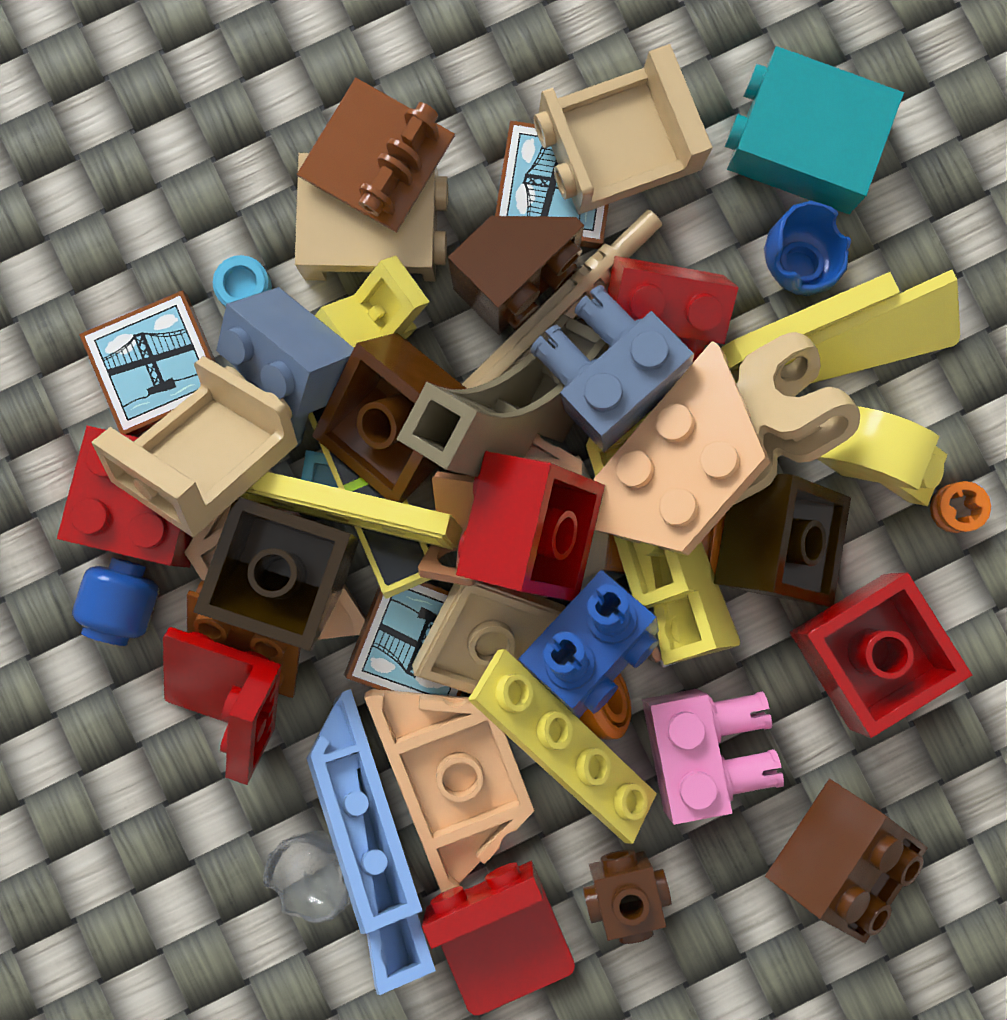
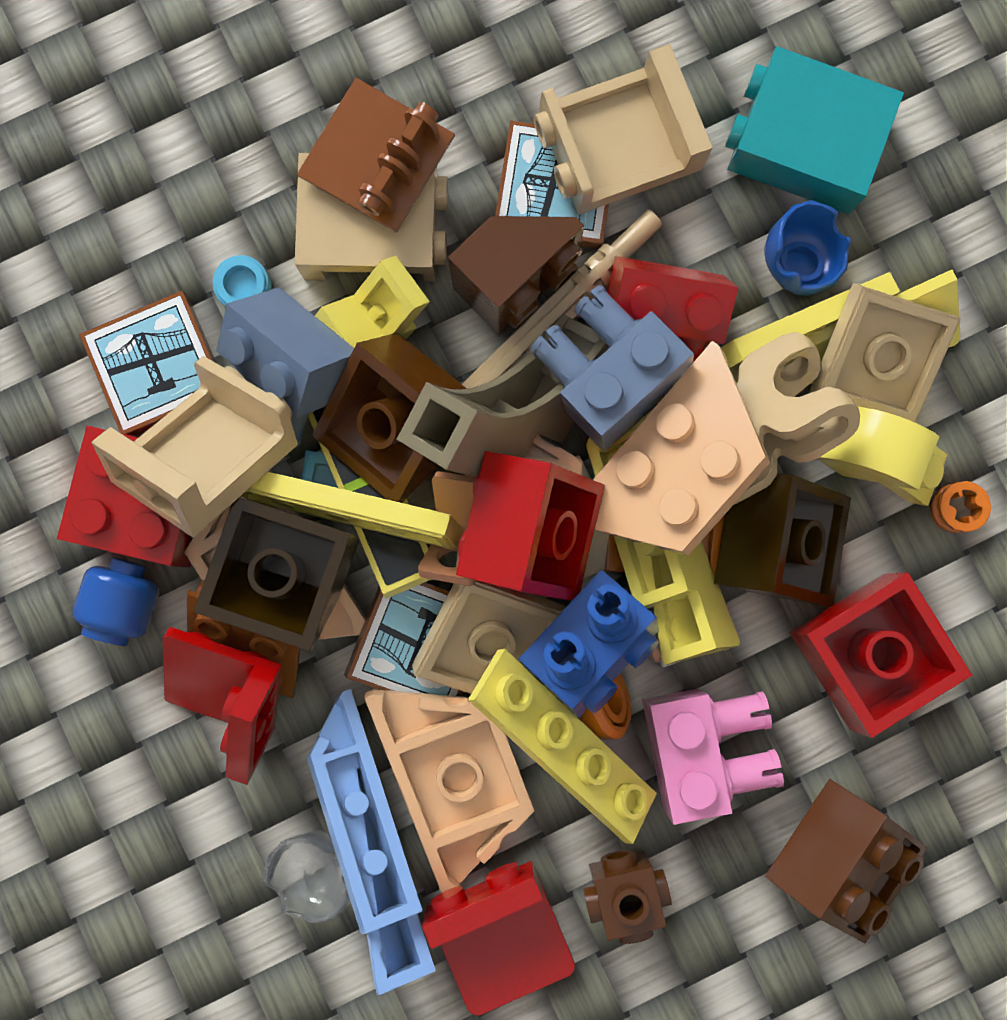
(886, 351): none -> tan tile

